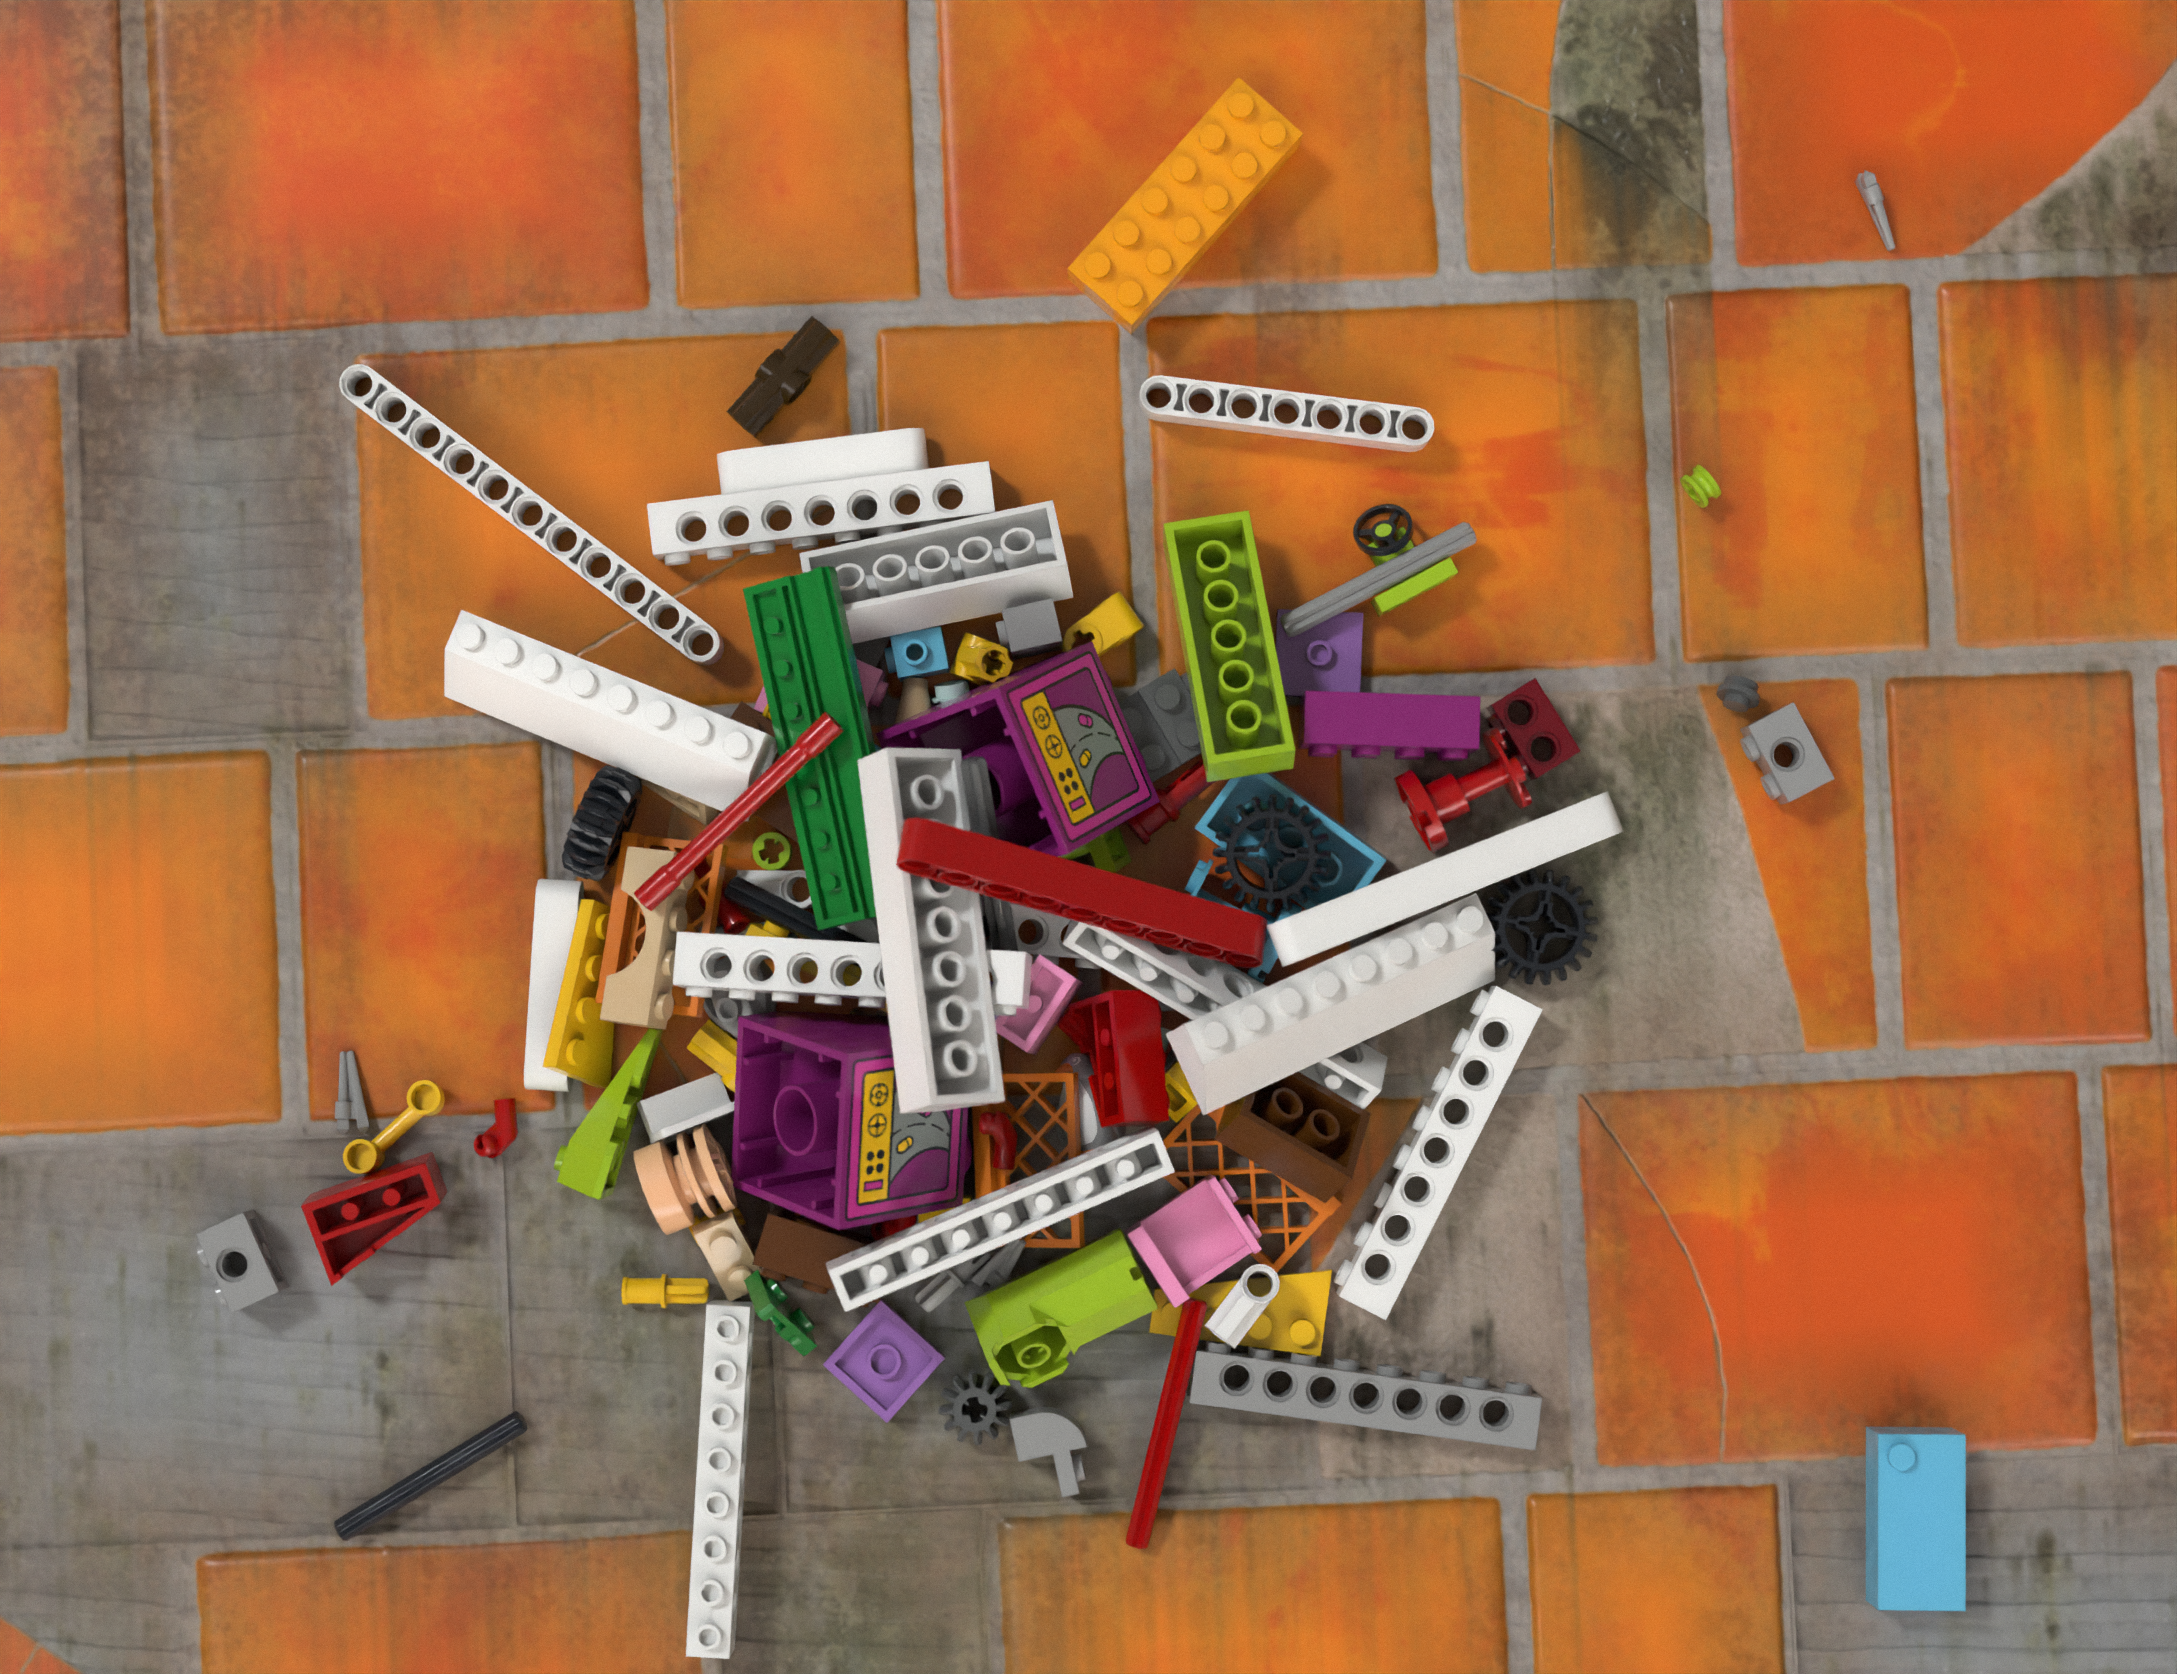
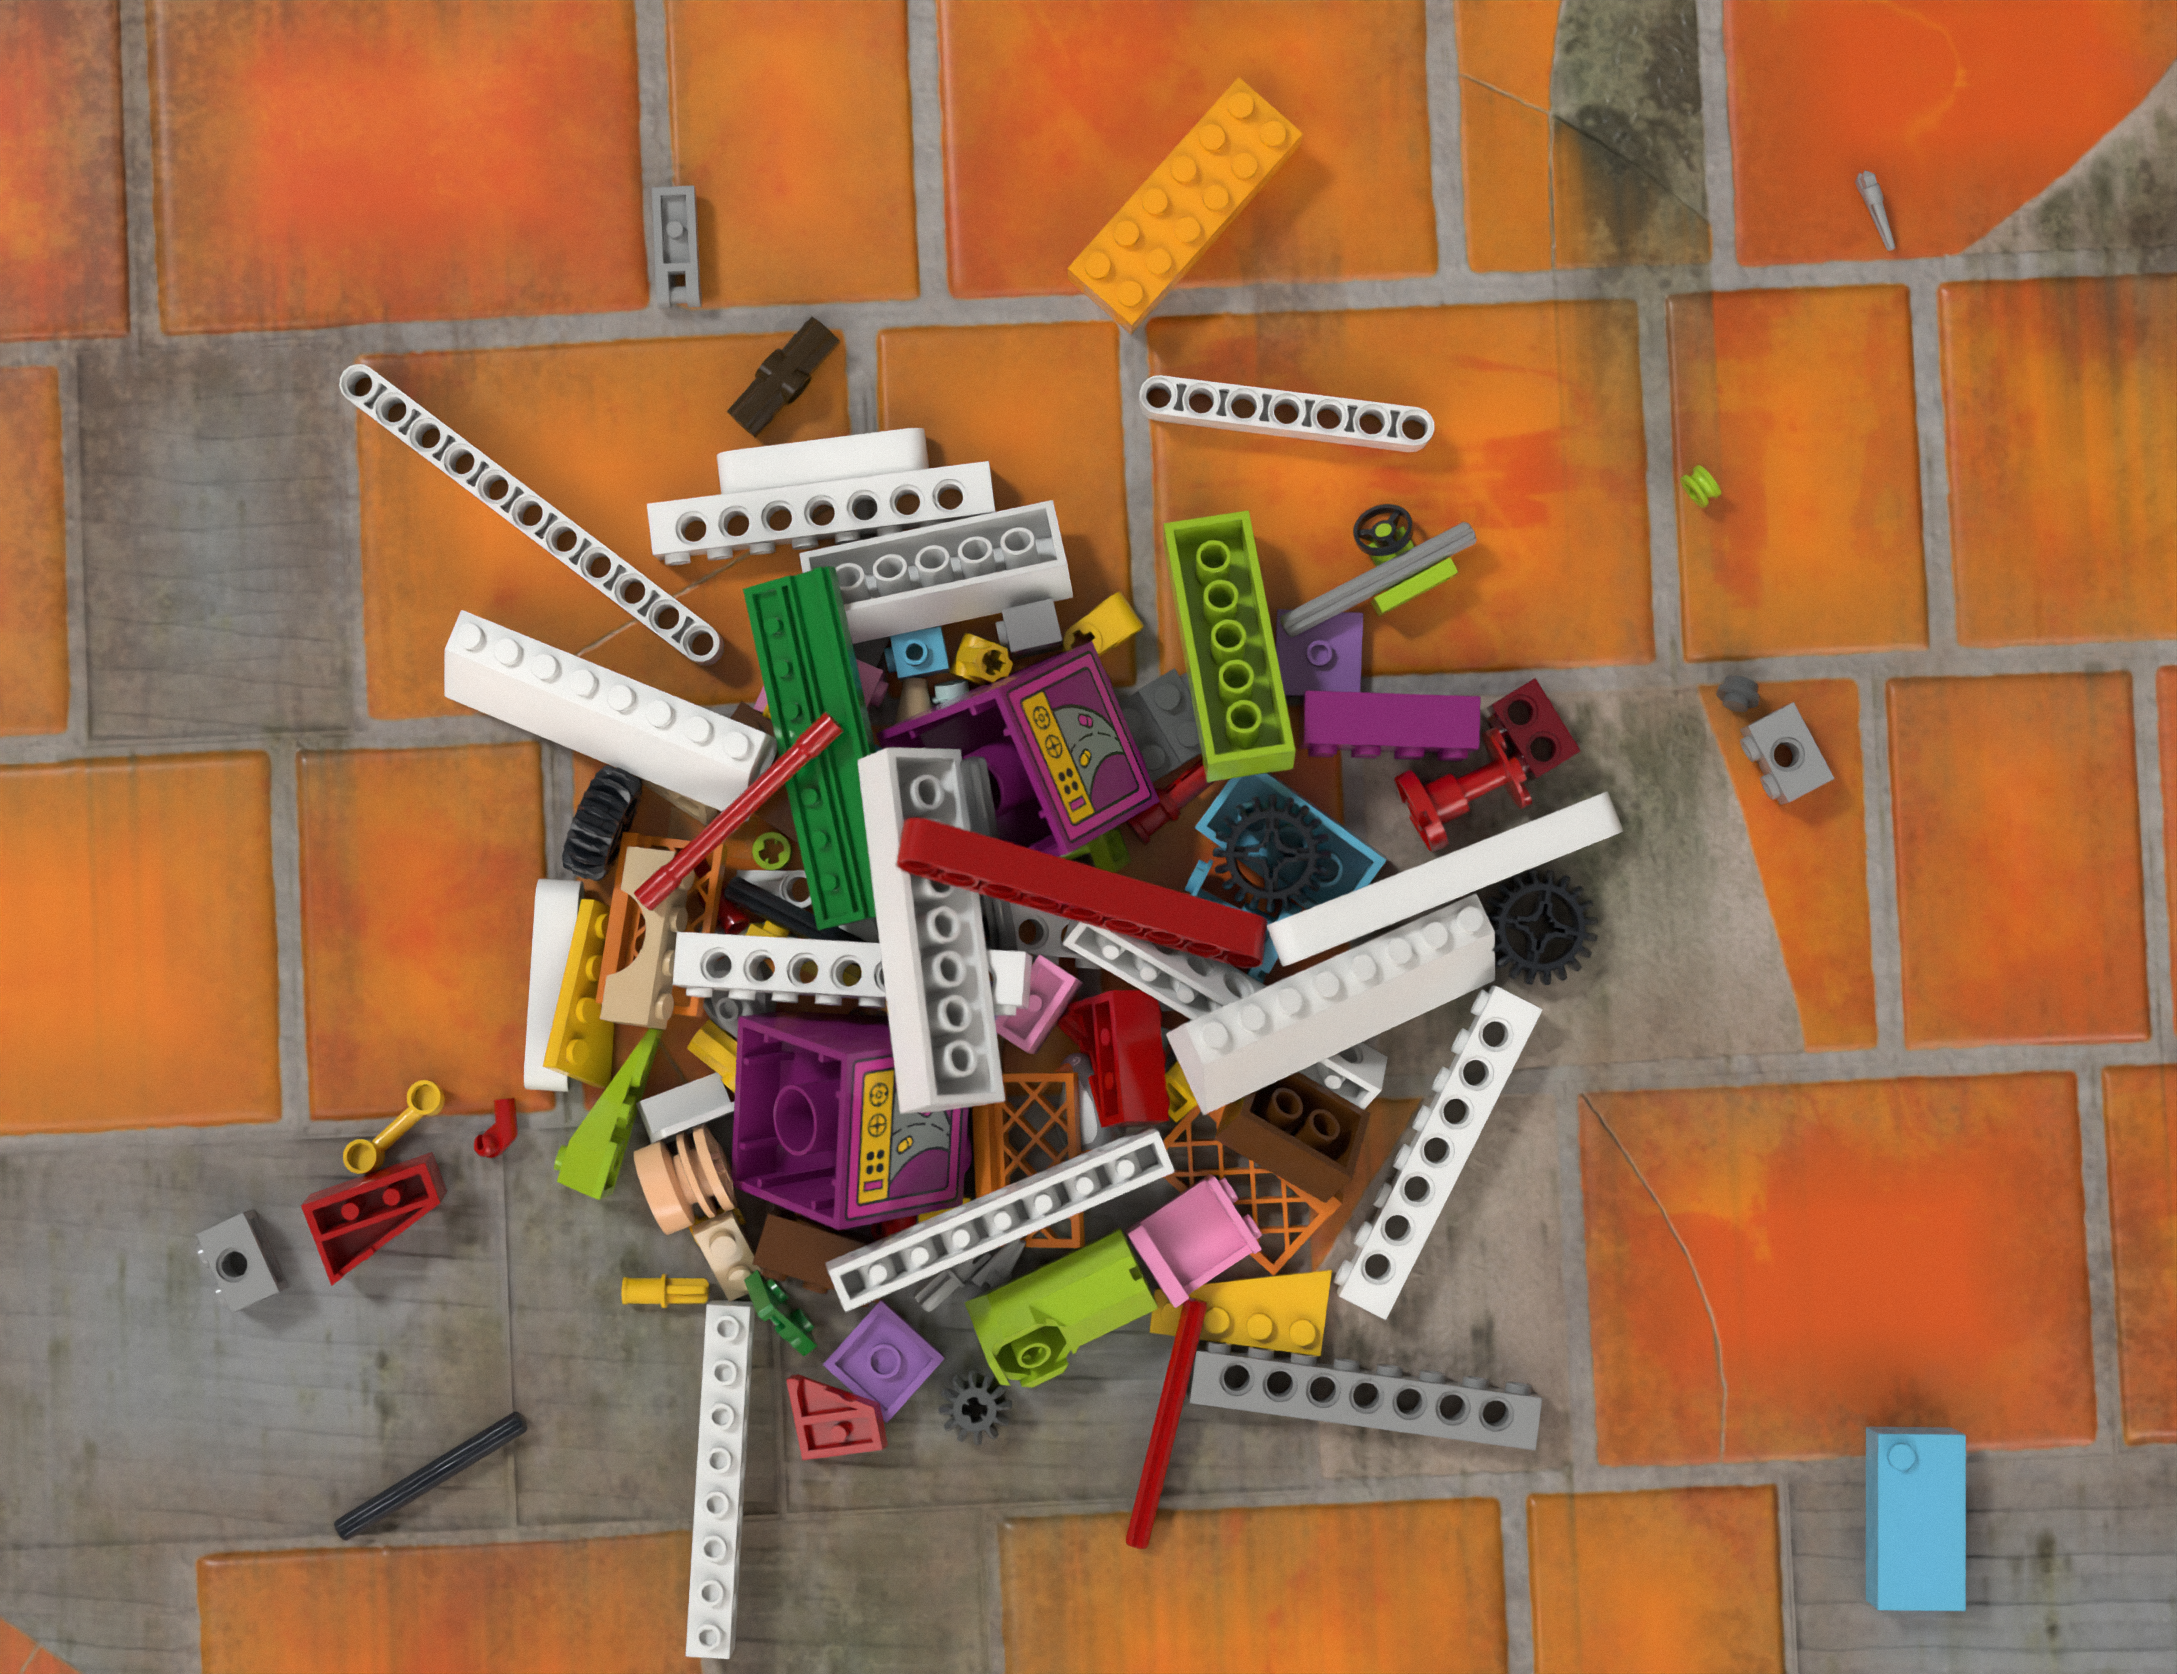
(350, 1096): light grey piece -> none
(676, 245): none -> light grey plate
(834, 1420): none -> wing
(1004, 1136): red arm -> none
(1055, 1433): light grey brick -> none
(1241, 1308): white piece -> none

